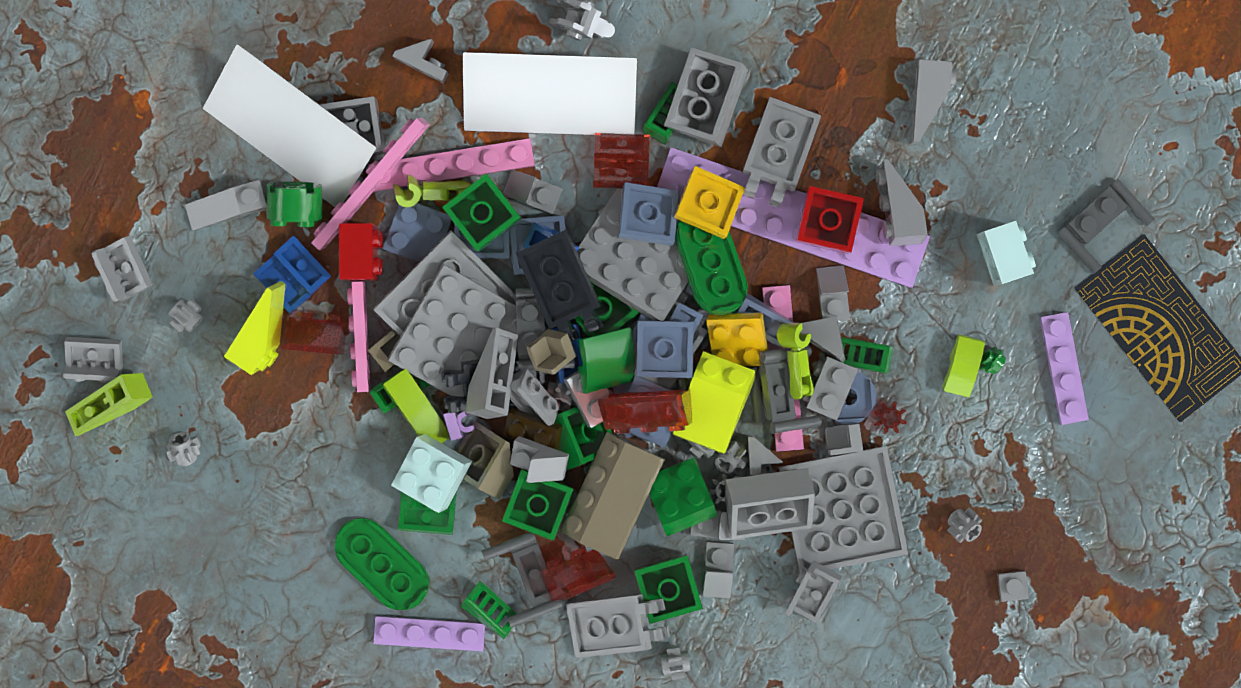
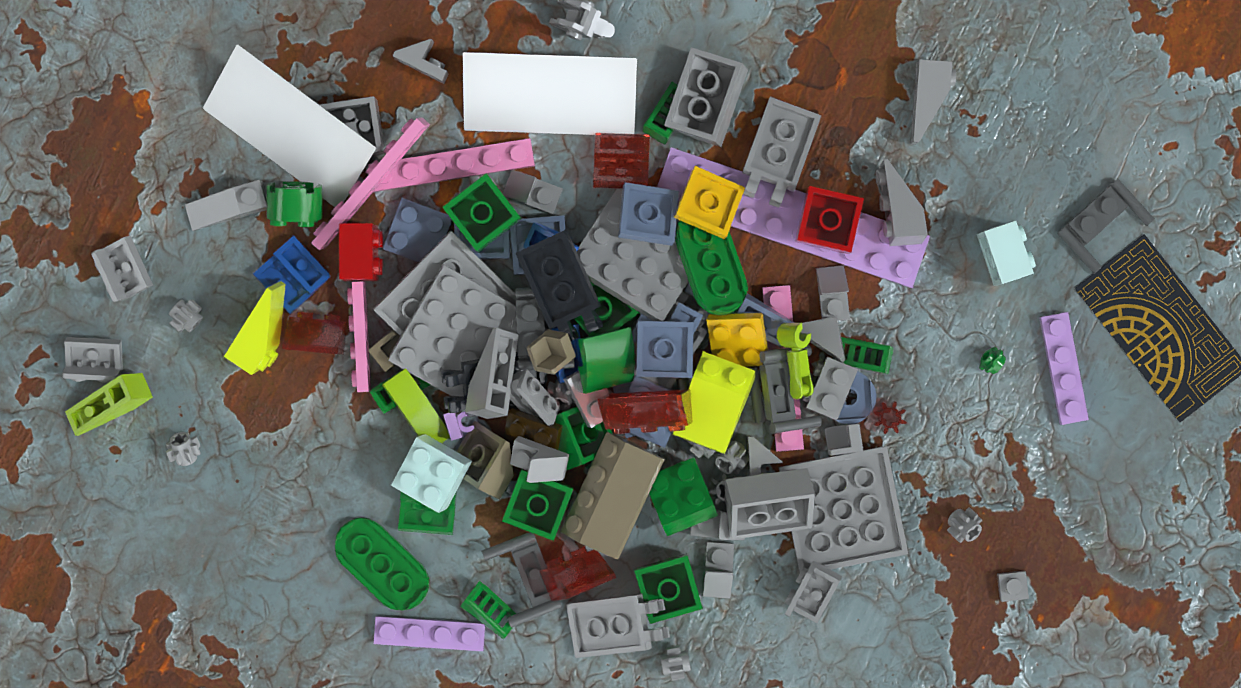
(428, 191): lime piece -> none
(964, 365): lime slope -> none

